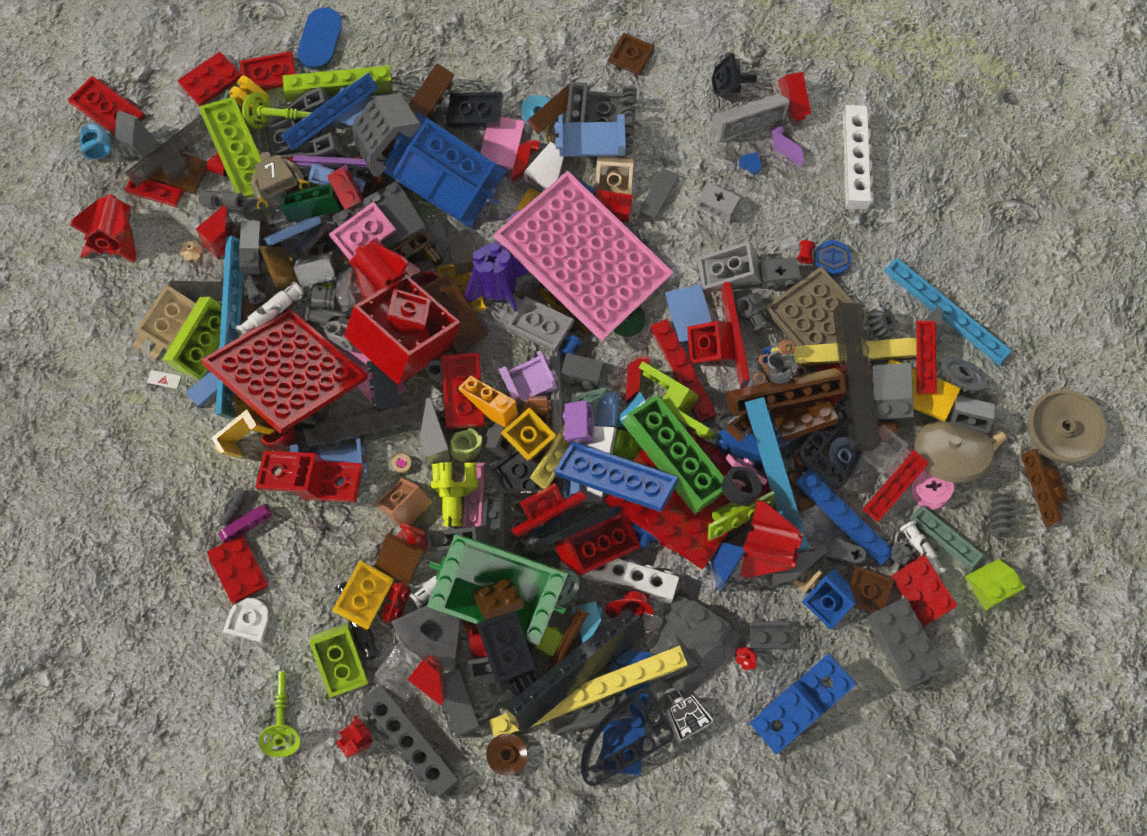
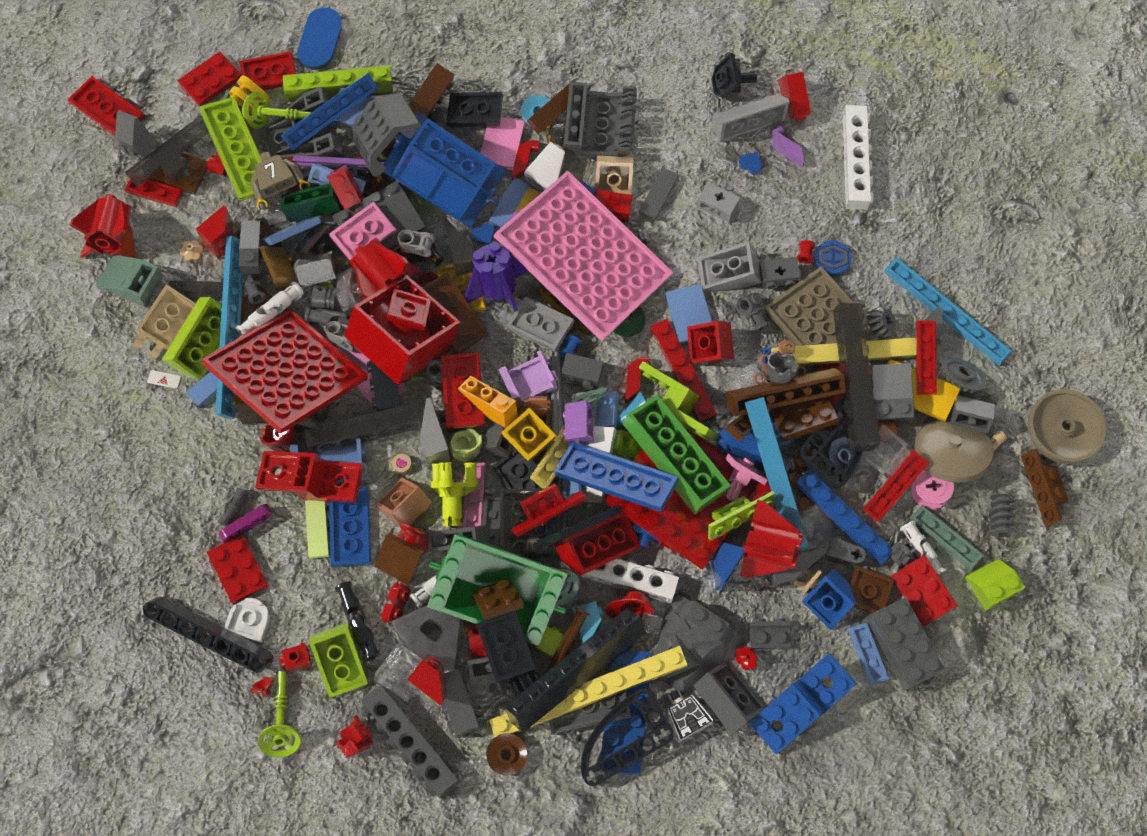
(94, 141): dark azure piece -> none
(130, 279): none -> sand green slope
(217, 199): dark grey piece -> none
(217, 634): none -> black beam
(226, 439): yellow panel -> none
(262, 686): none -> red plant
(302, 661): none -> red brick
(316, 529): none -> yellowish green tile
(350, 532): none -> blue tile
(363, 595): yellow tile -> none
(419, 244): none -> light grey piece
(483, 234): none -> blue tile
(509, 203): none -> medium blue tile
(591, 138): medium blue panel -> none
(631, 54): reddish brown tile -> none
(729, 697): none -> dark grey slope
(736, 495): black tyre -> none
(738, 347): red tile -> none
(868, 654): none -> medium blue tile

